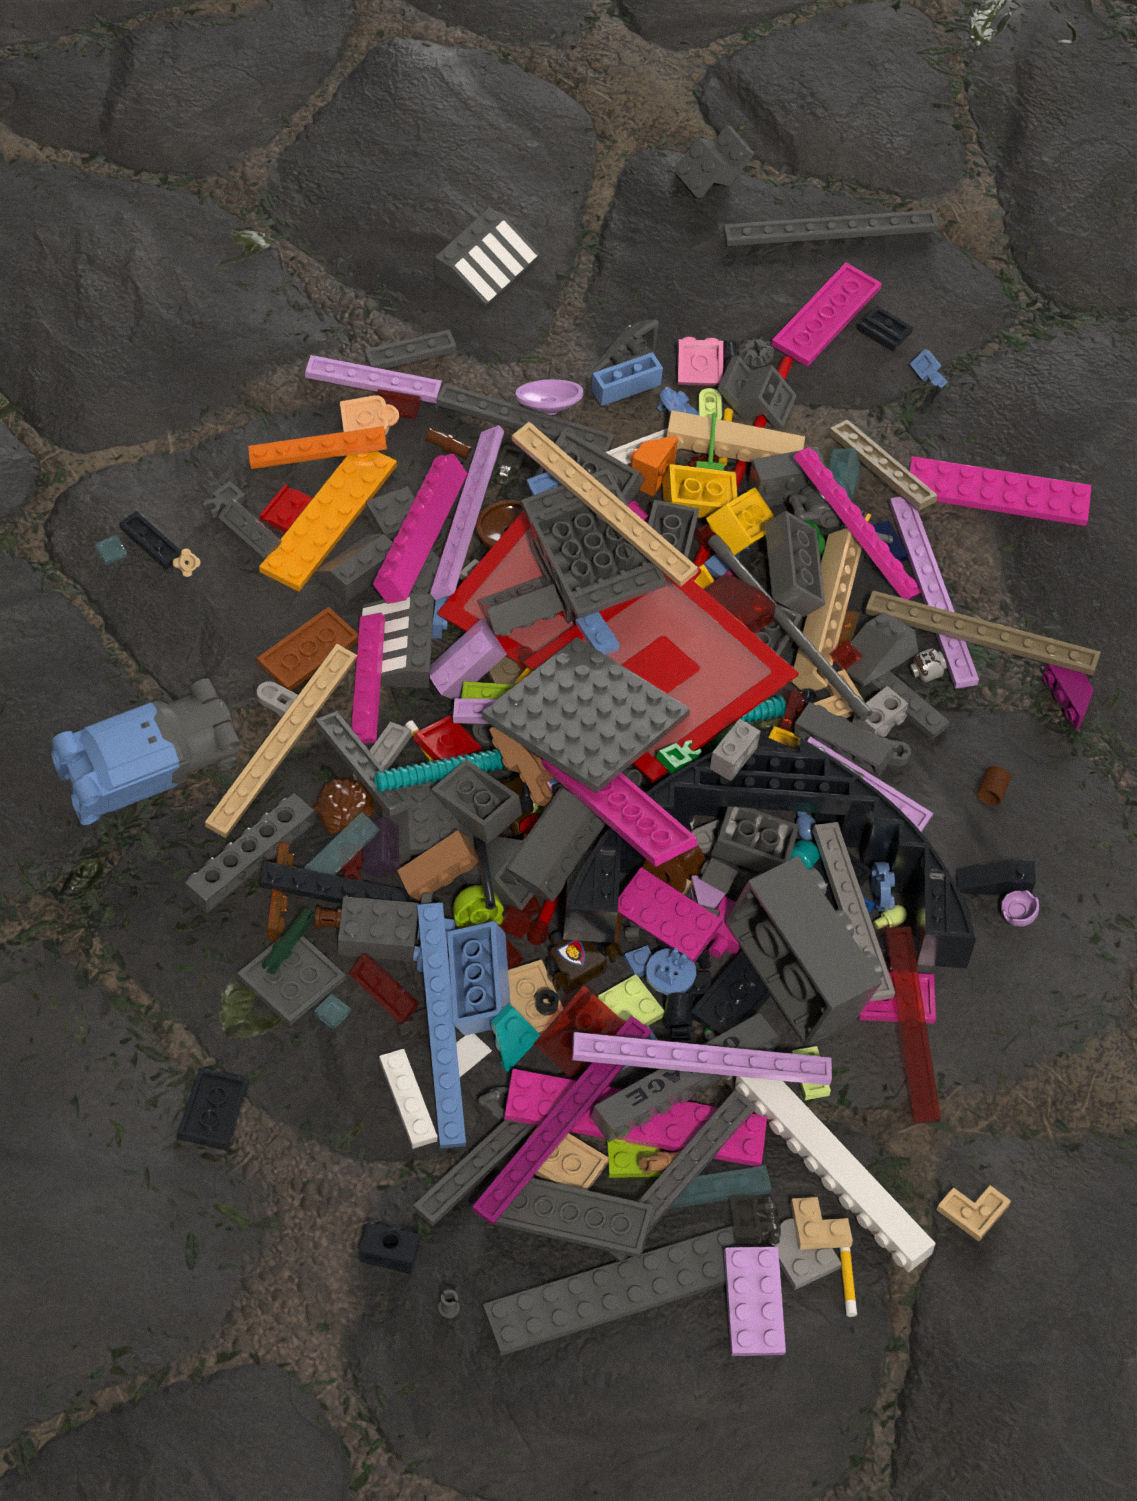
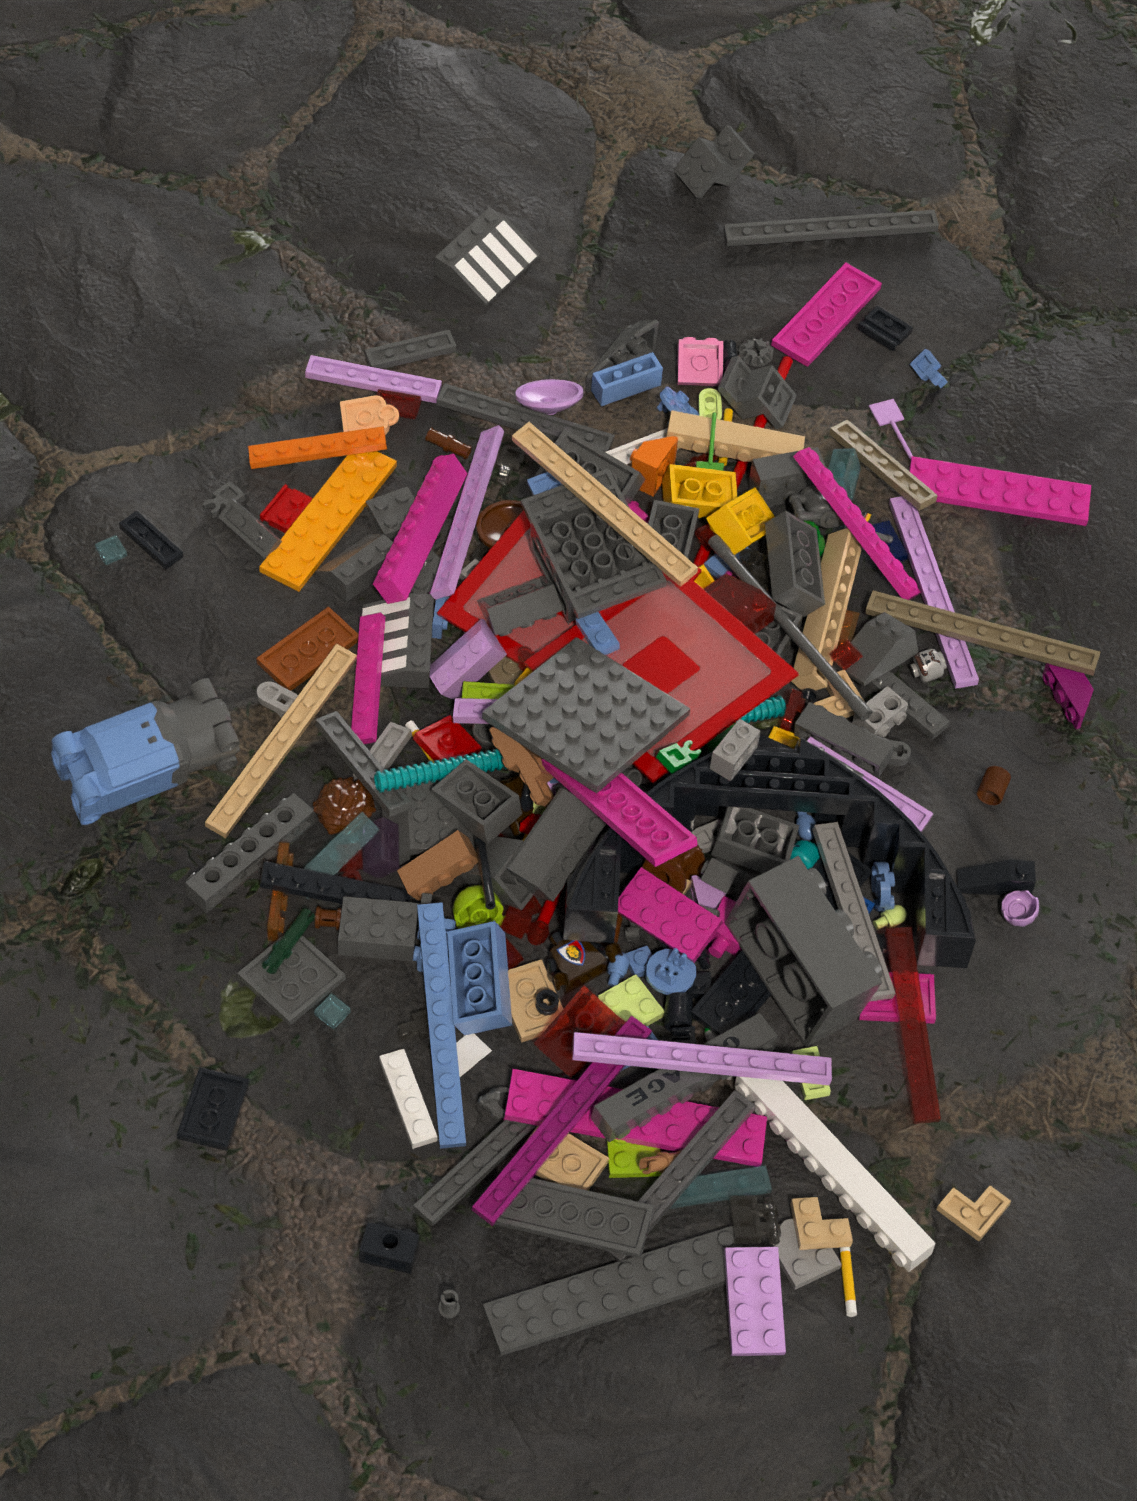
(193, 562): tan plate -> none
(384, 988): clear red plate -> none
(513, 1036): teal wing -> none
(618, 969): none -> medium blue cylinder
(889, 413): none -> lavender piece

